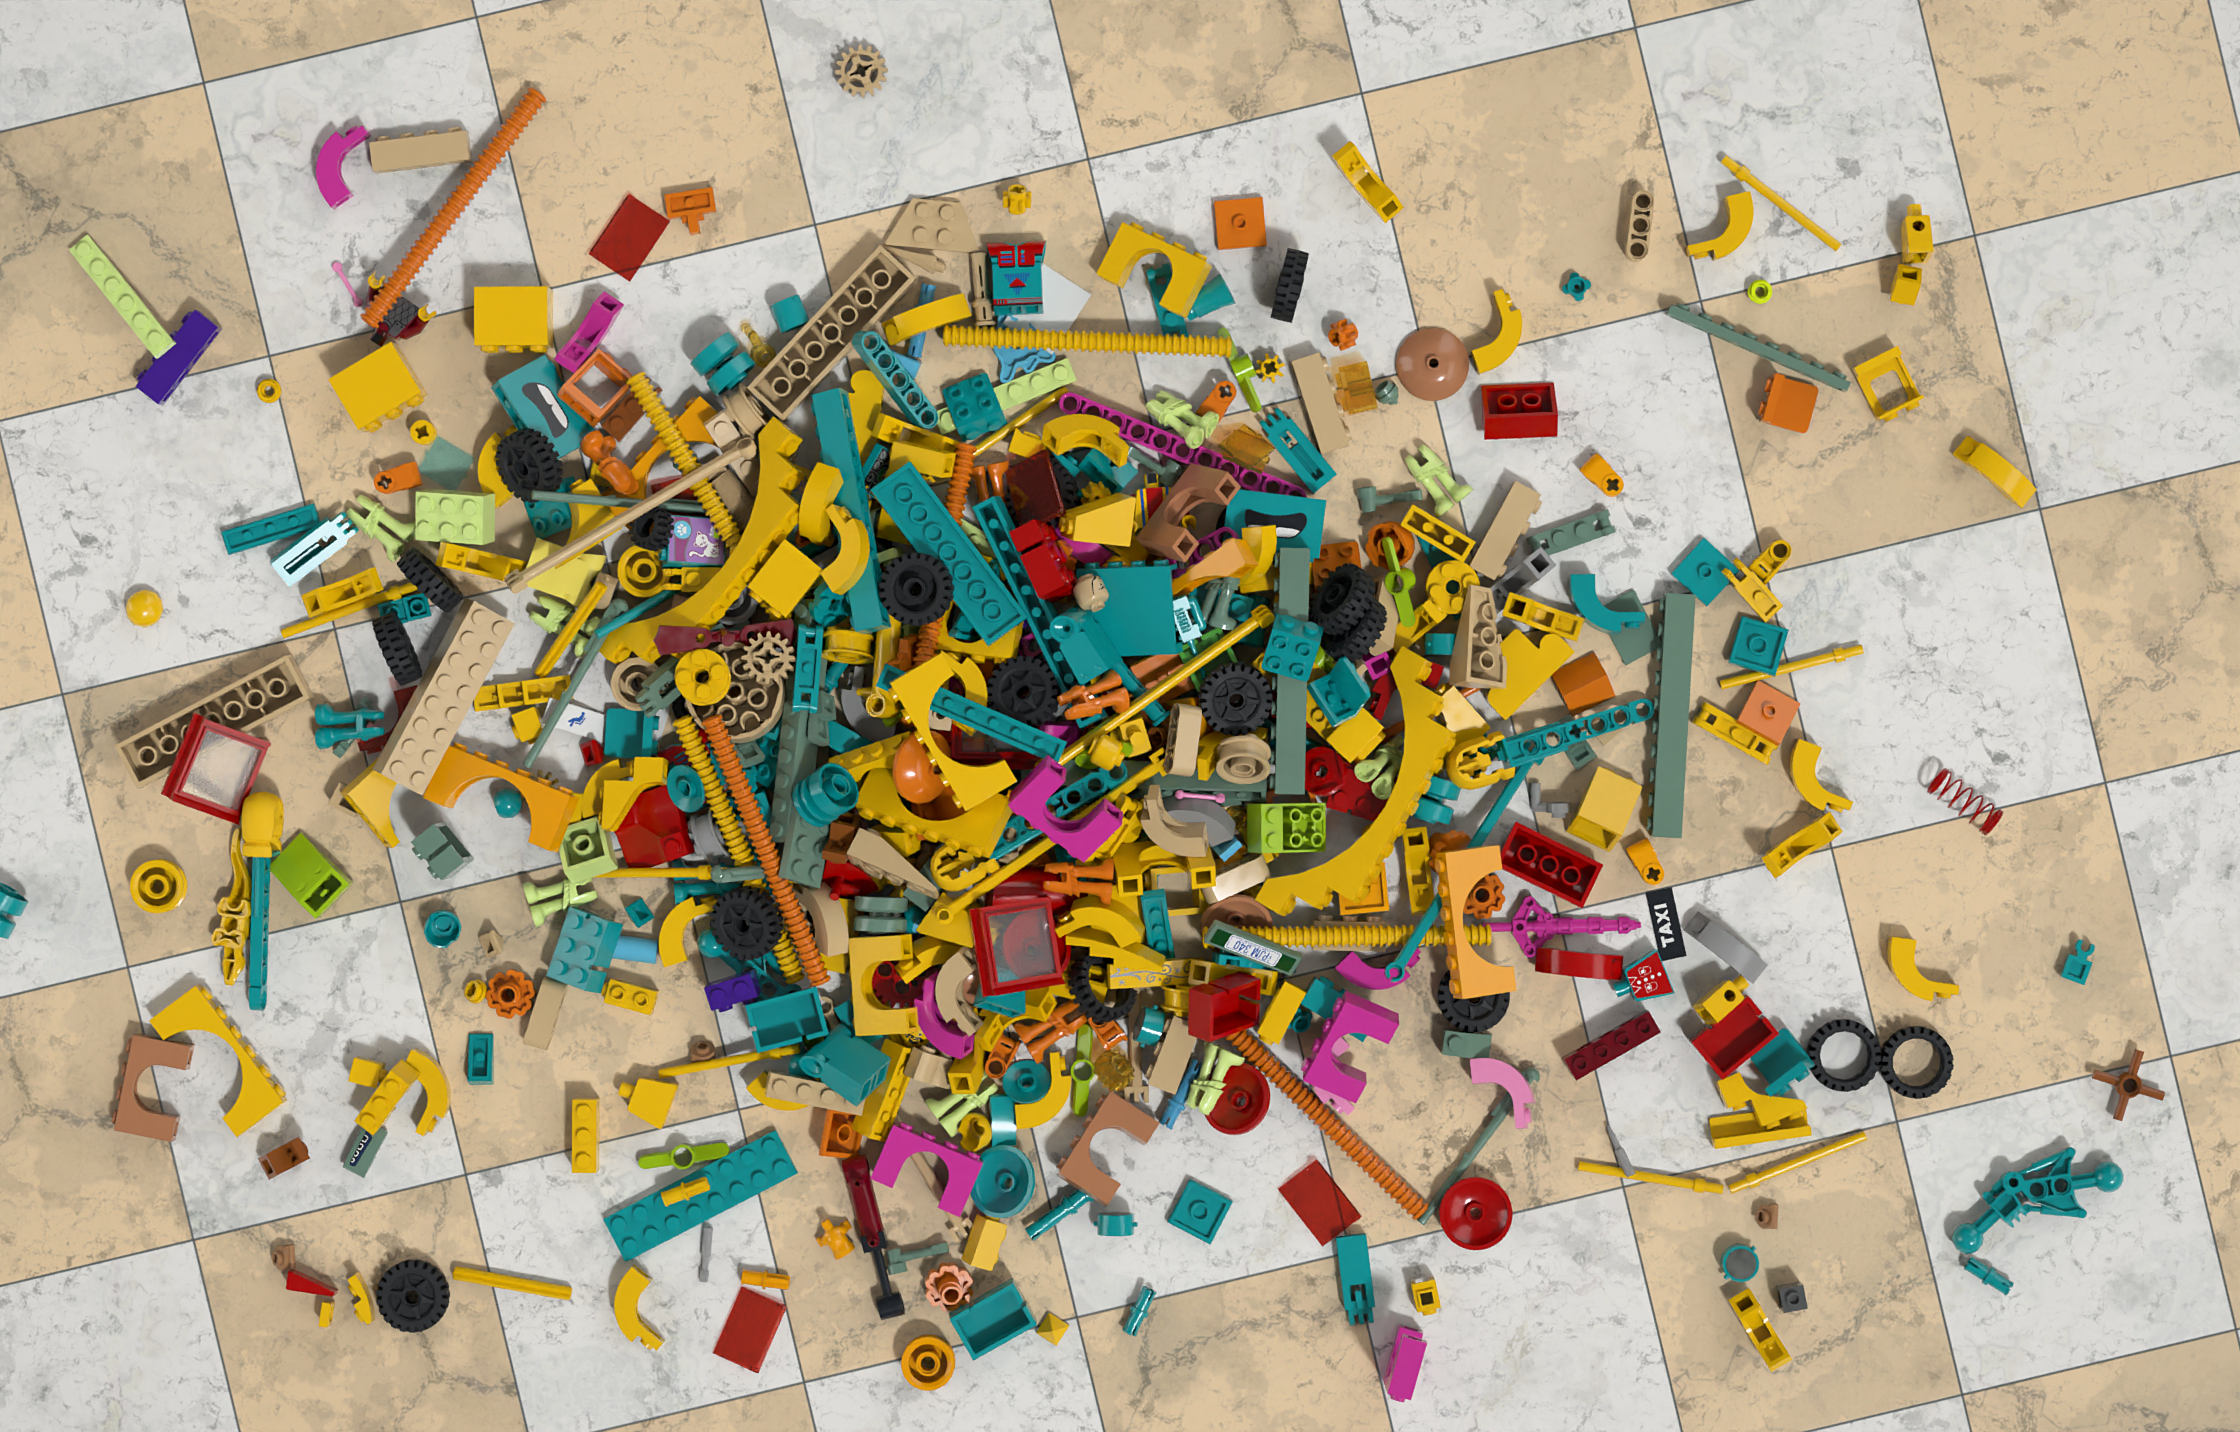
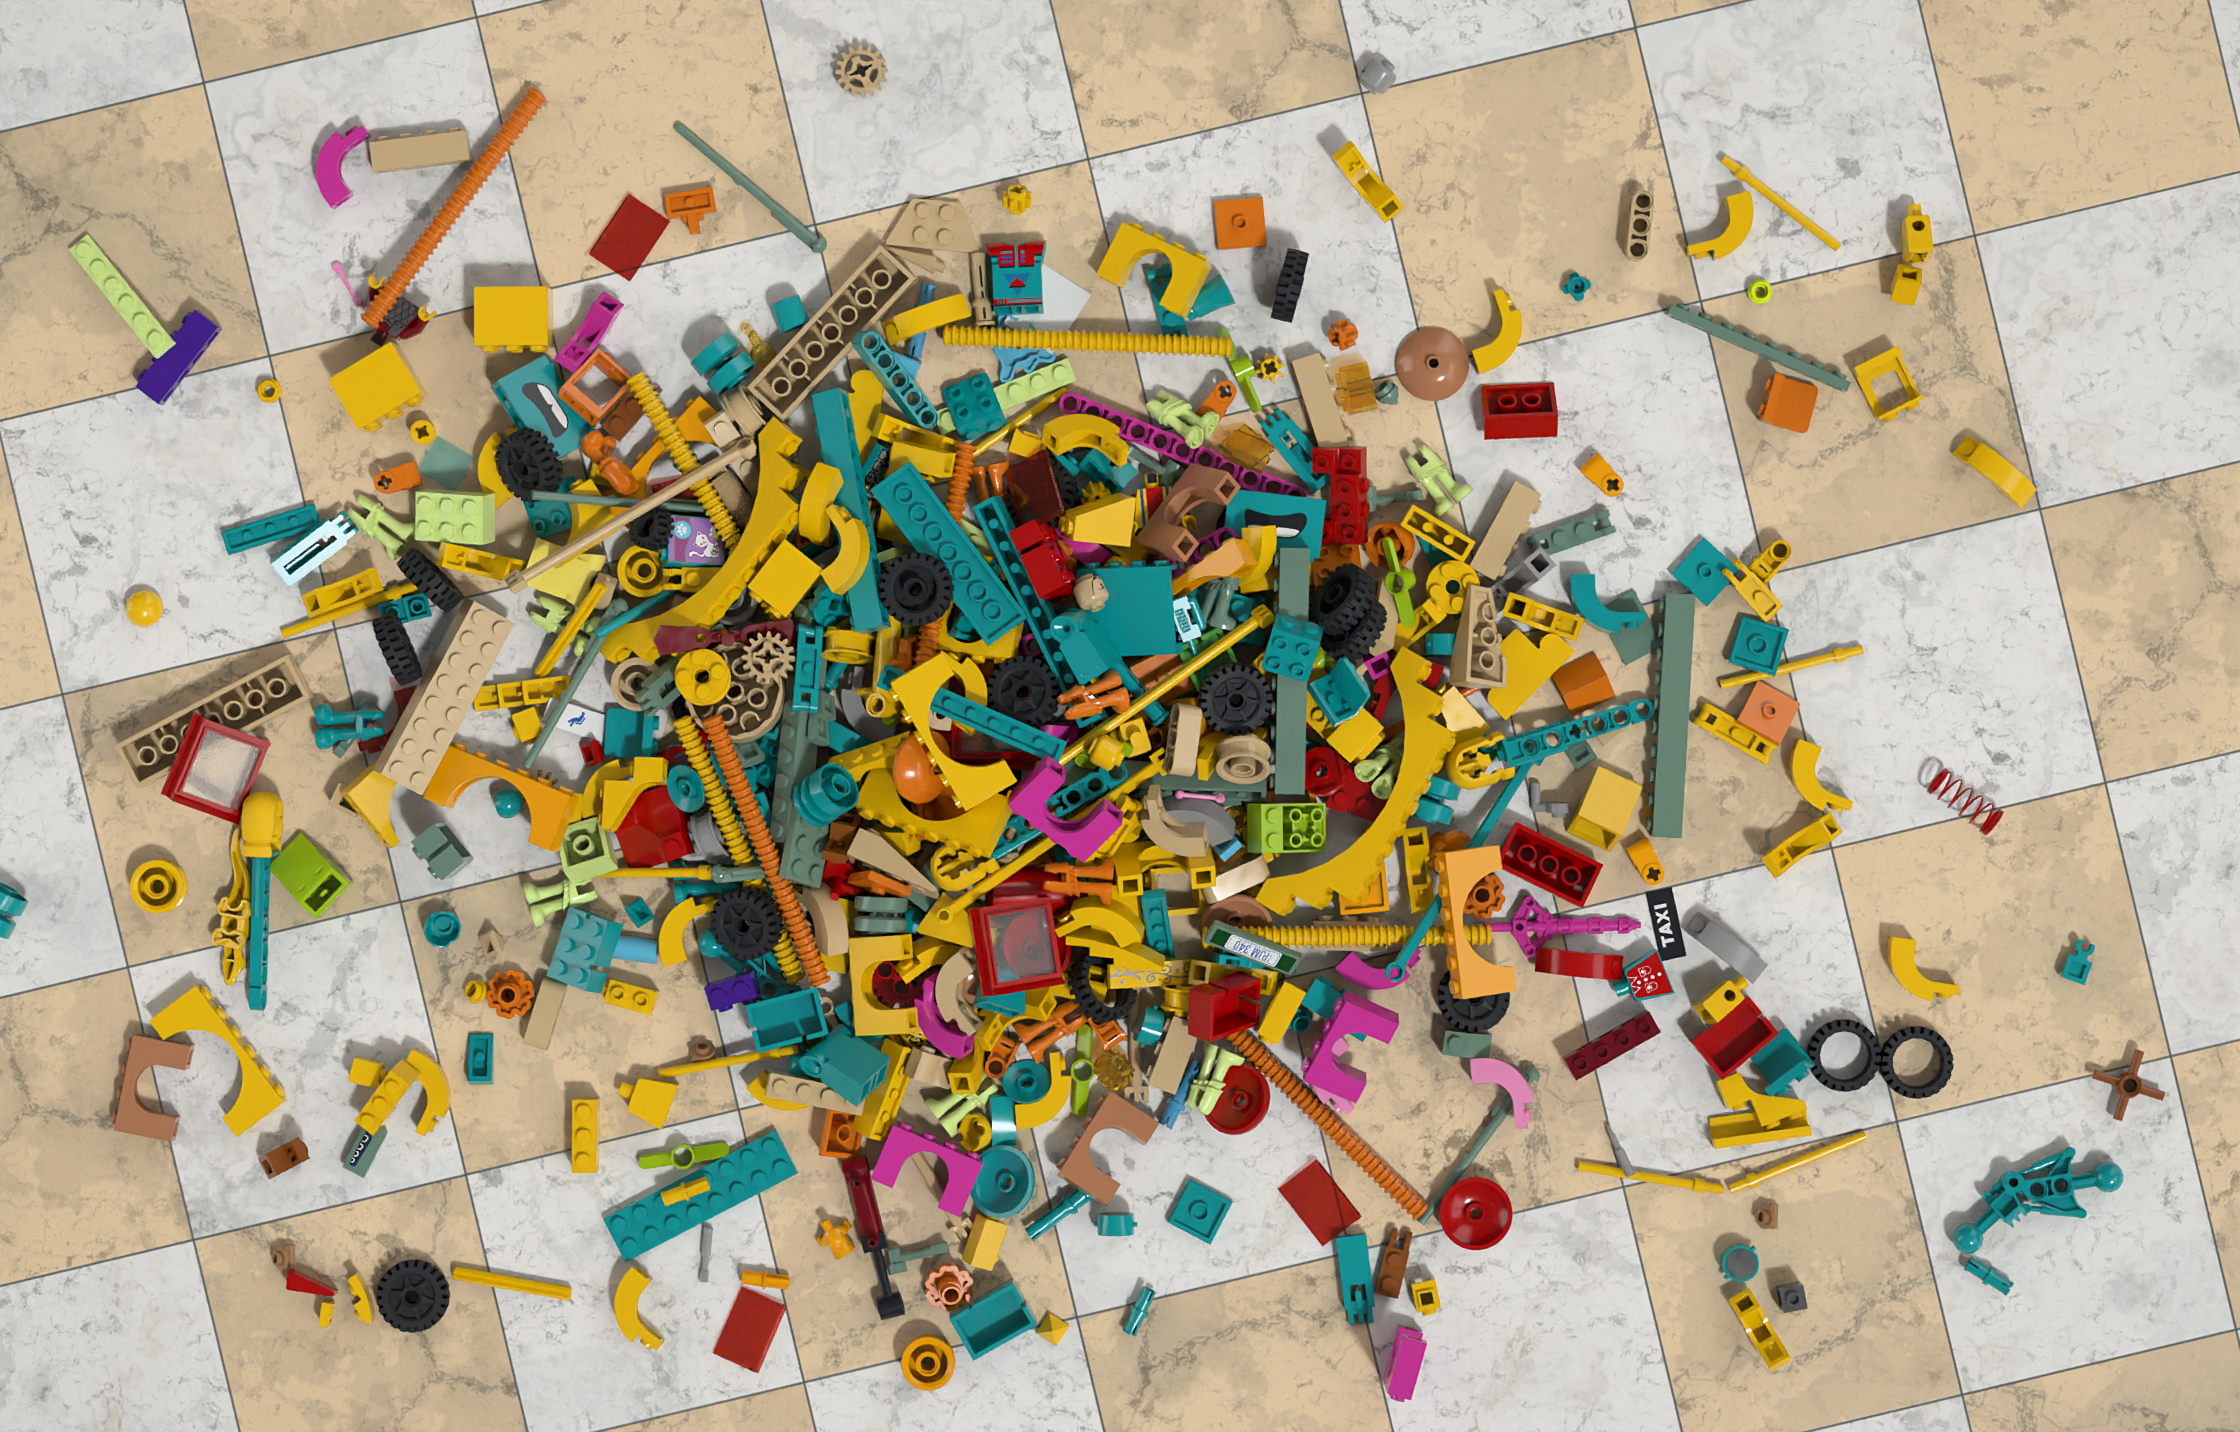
(817, 245): none -> sand green bar
(879, 884): none -> orange plate
(1348, 493): none -> red bracket
(1378, 75): none -> light grey head
(1393, 1266): none -> dark orange hinge

